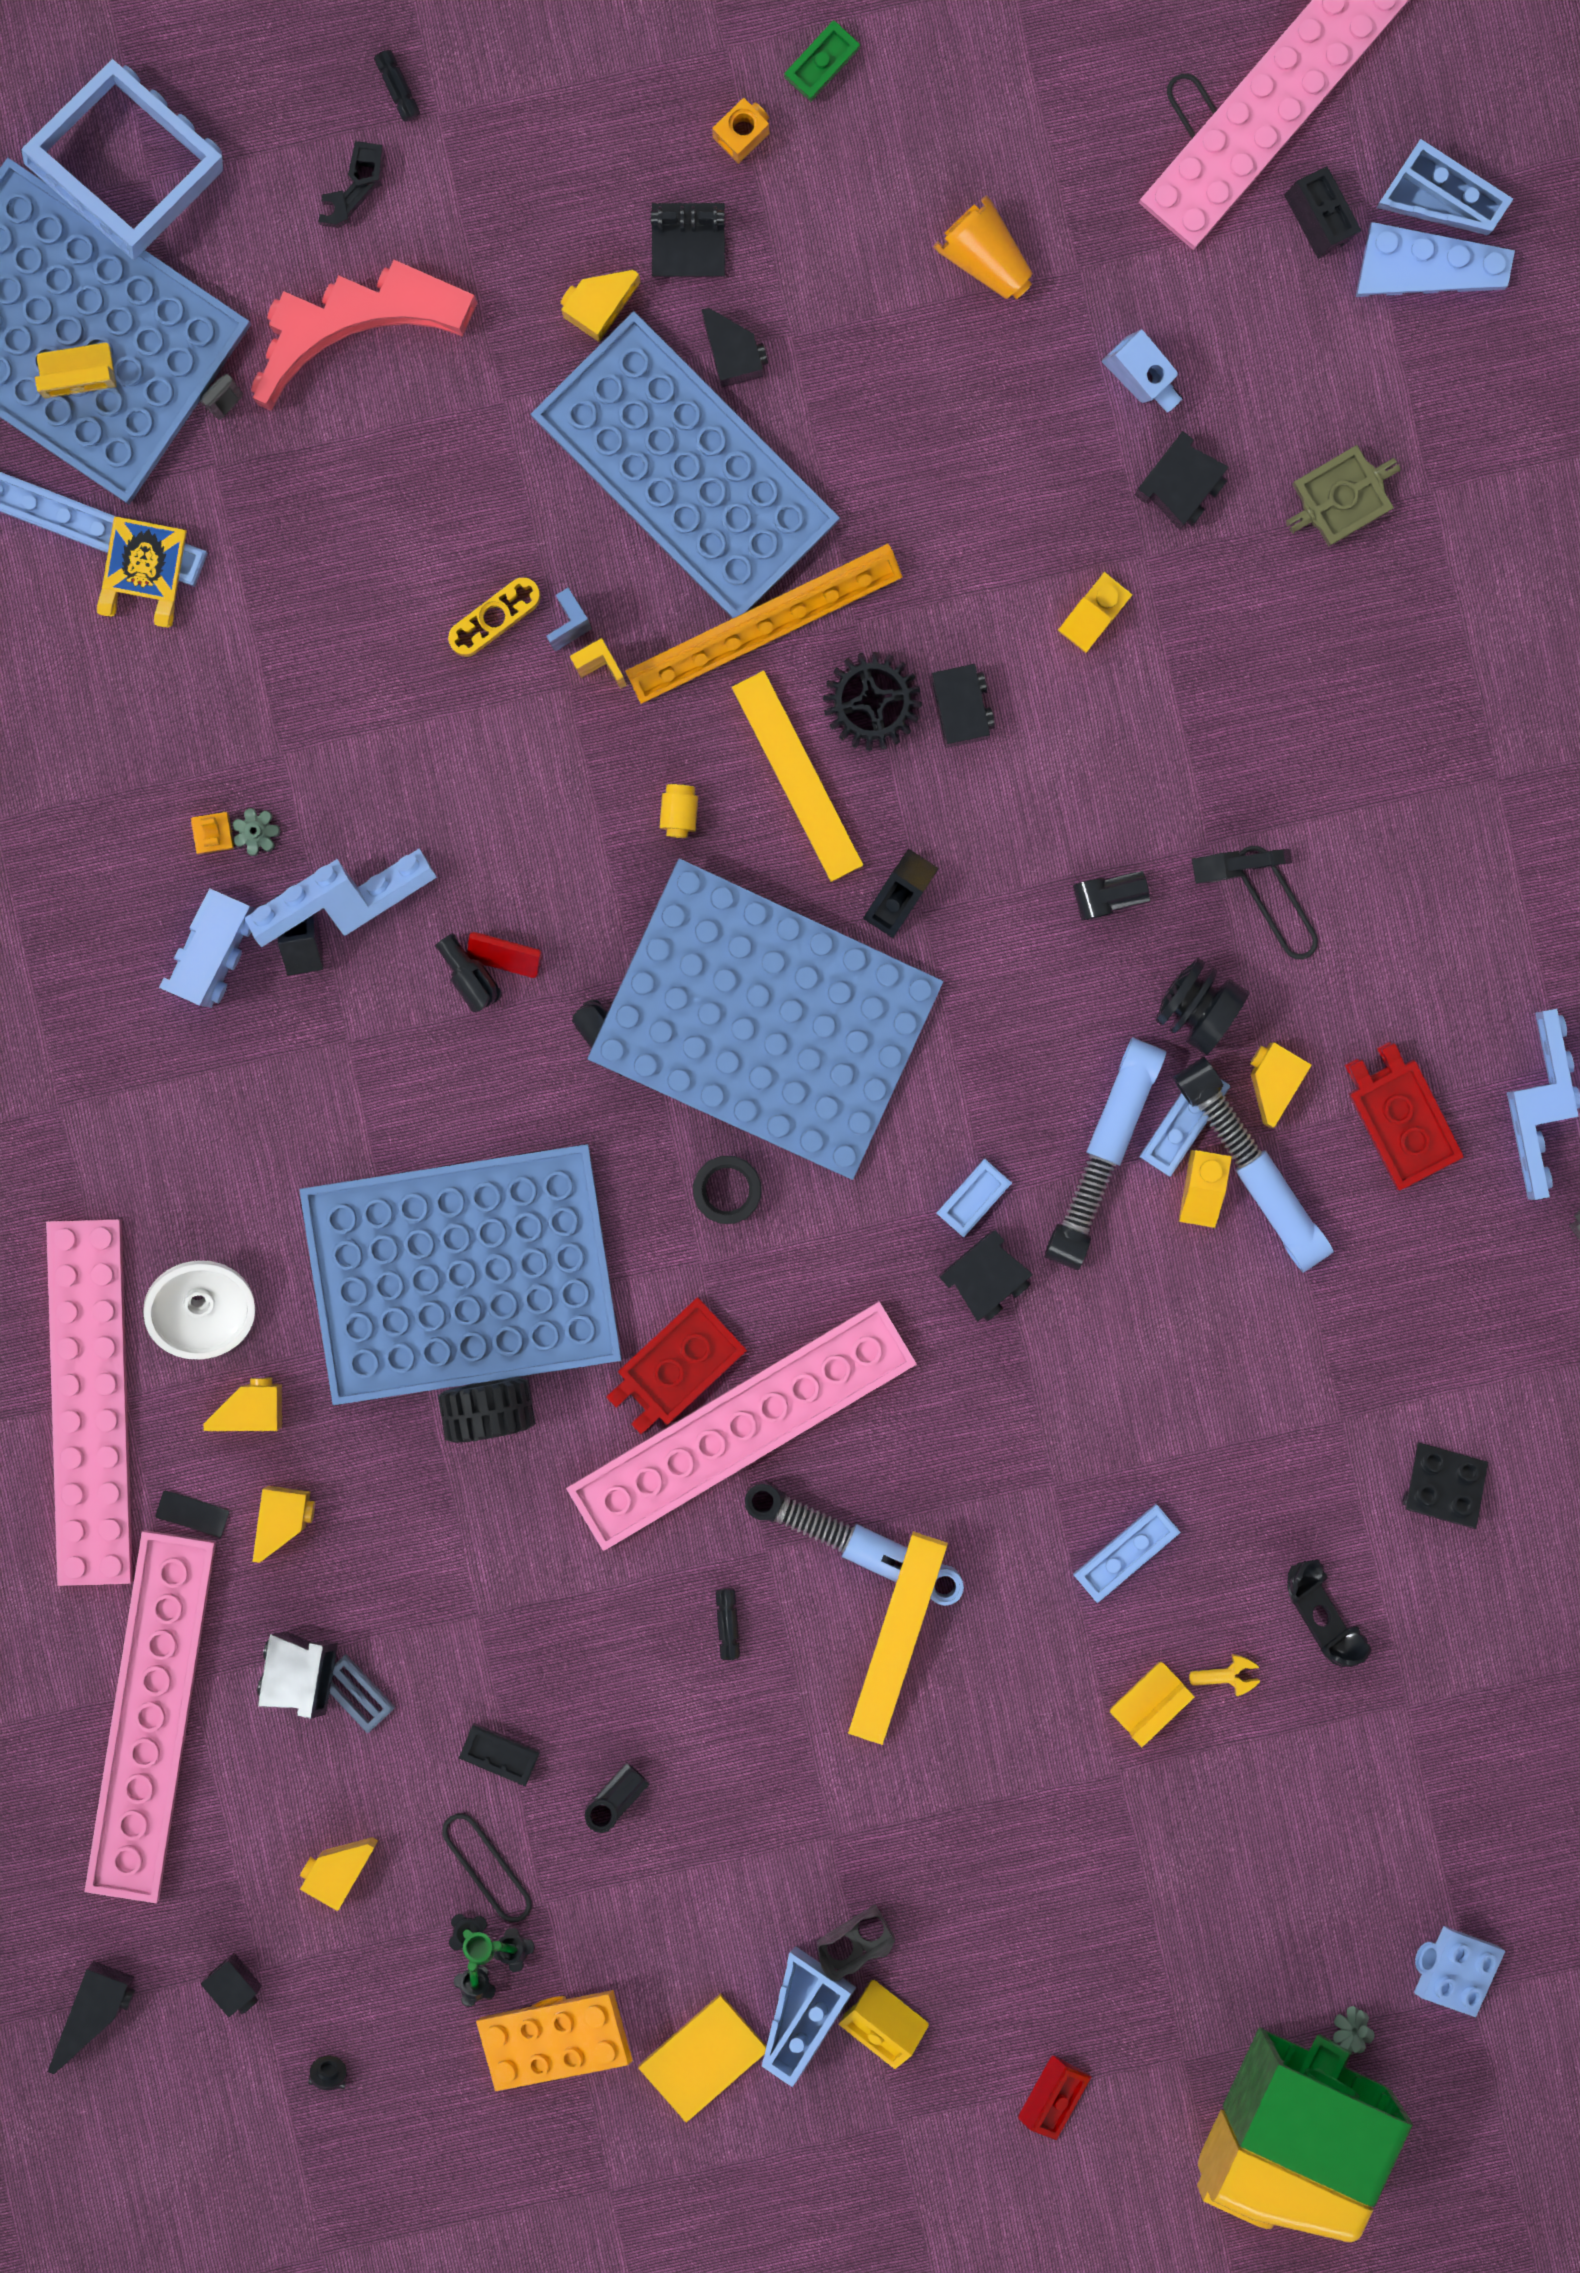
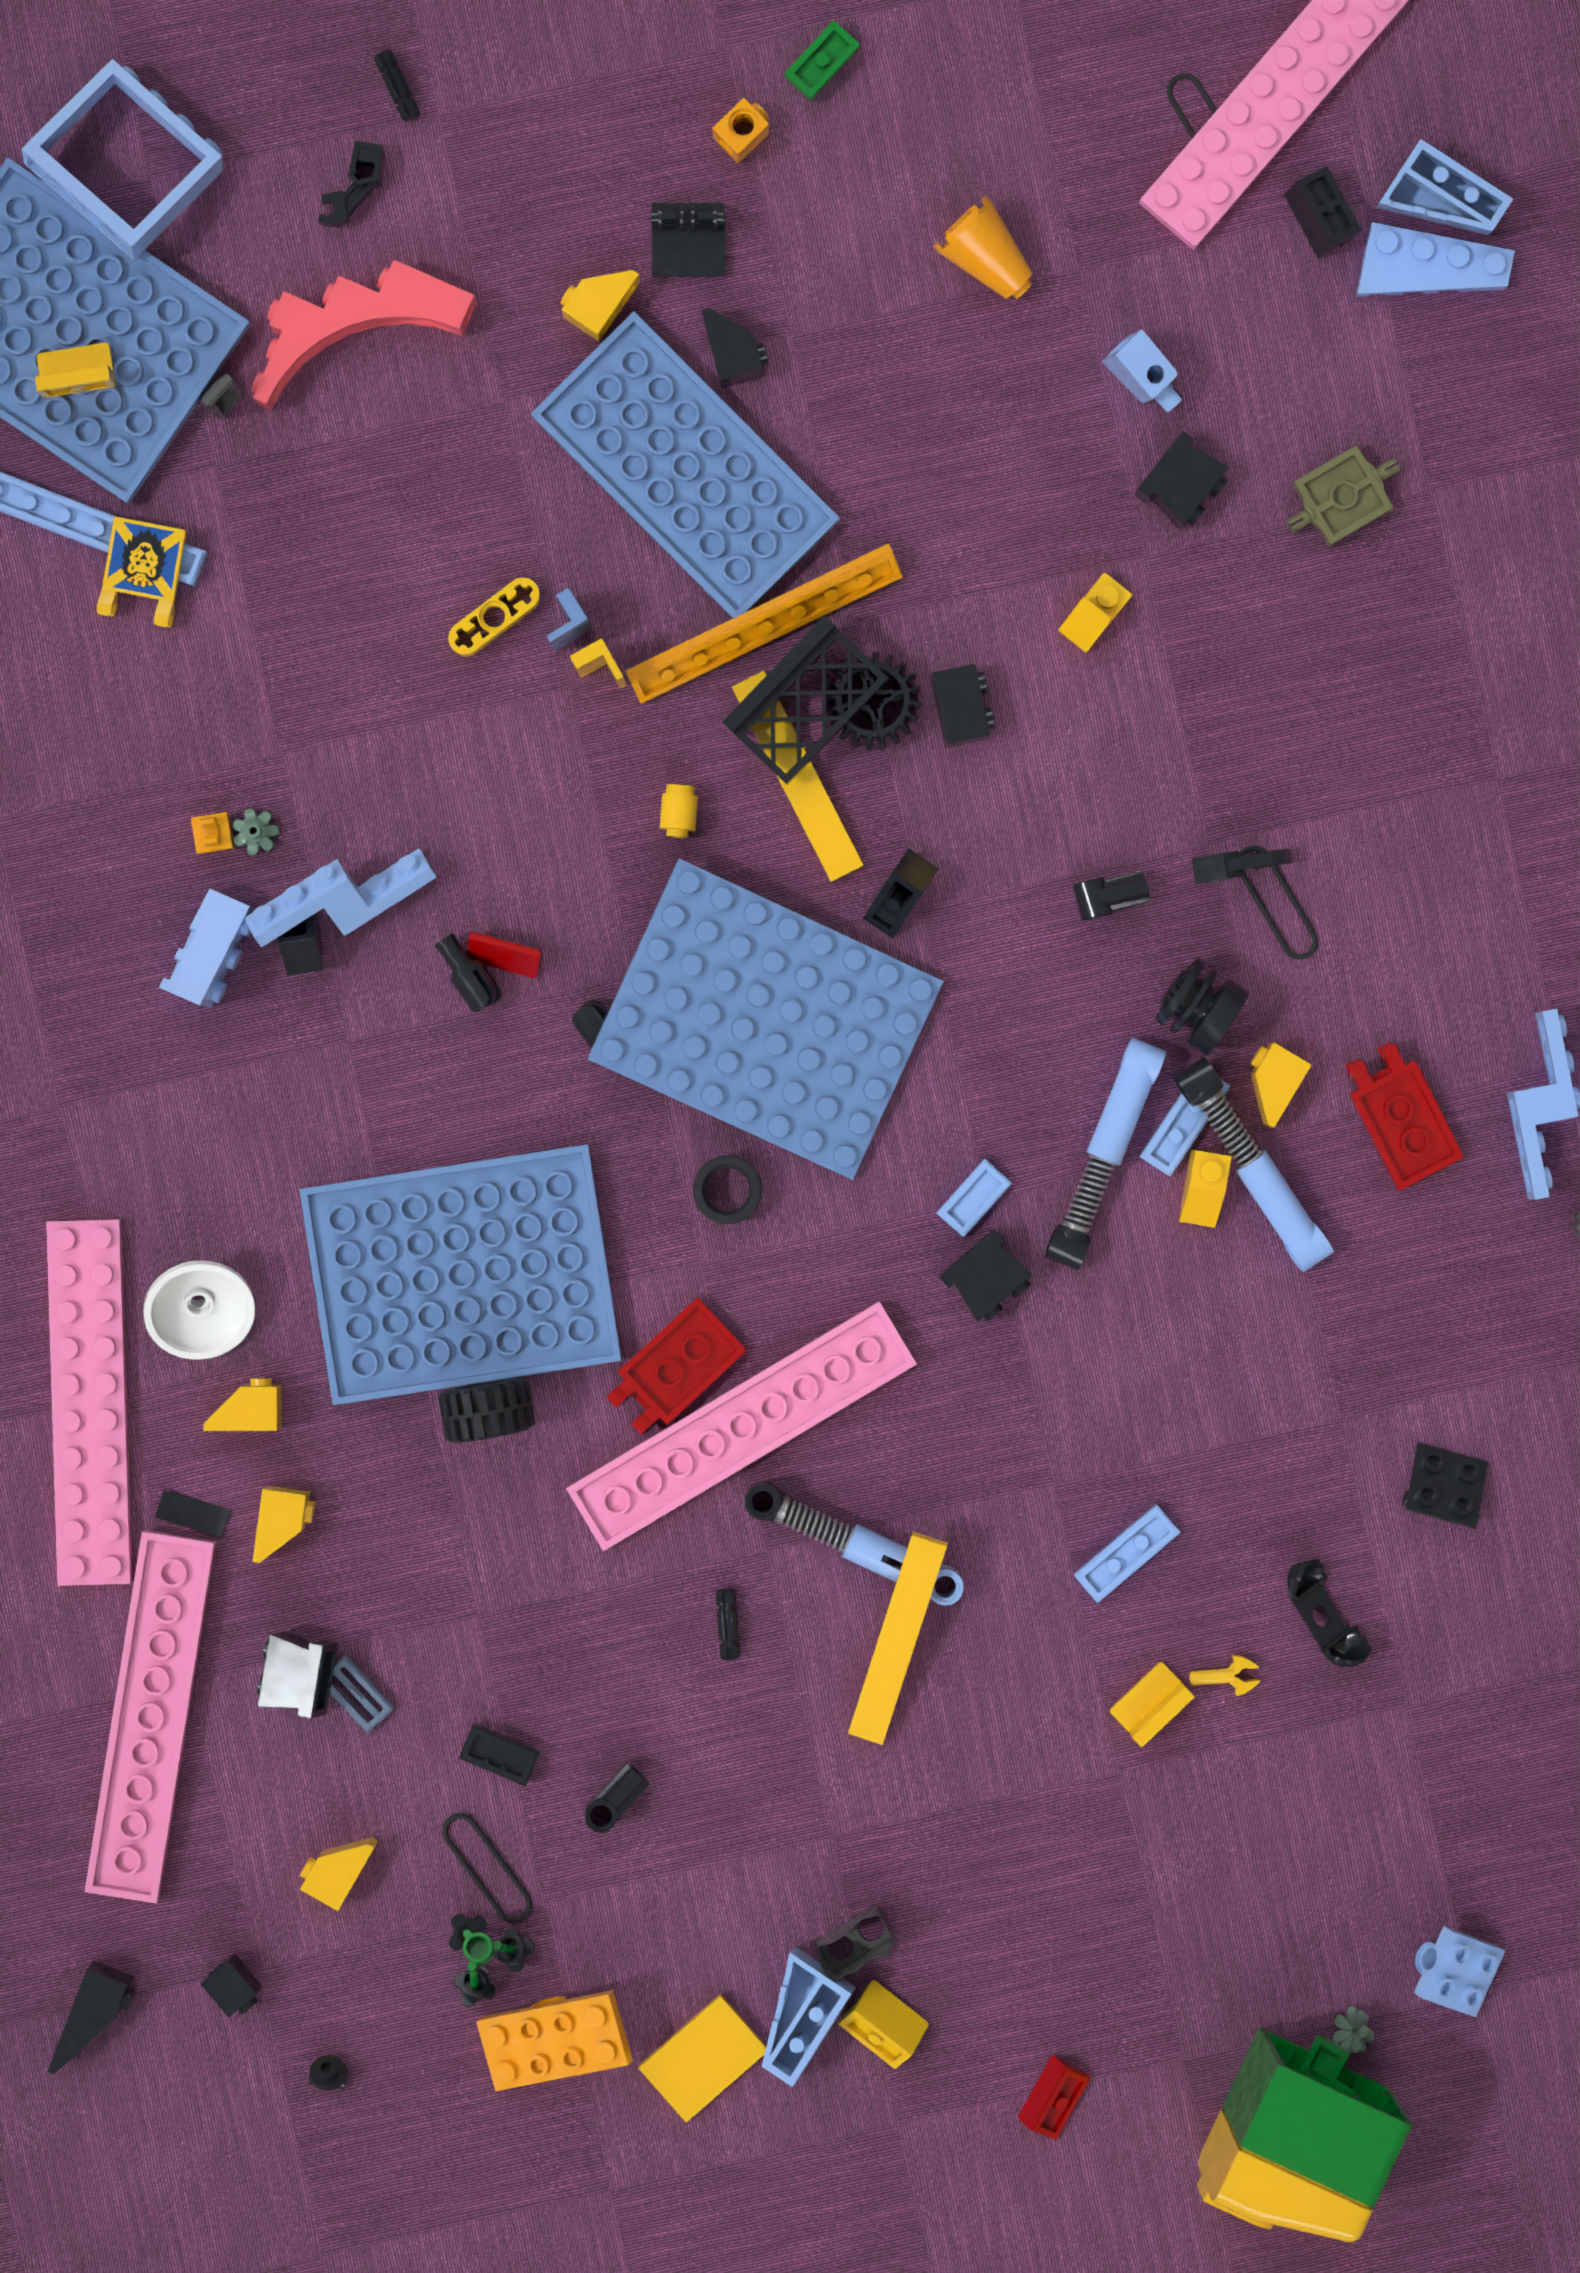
(783, 677): none -> black fence

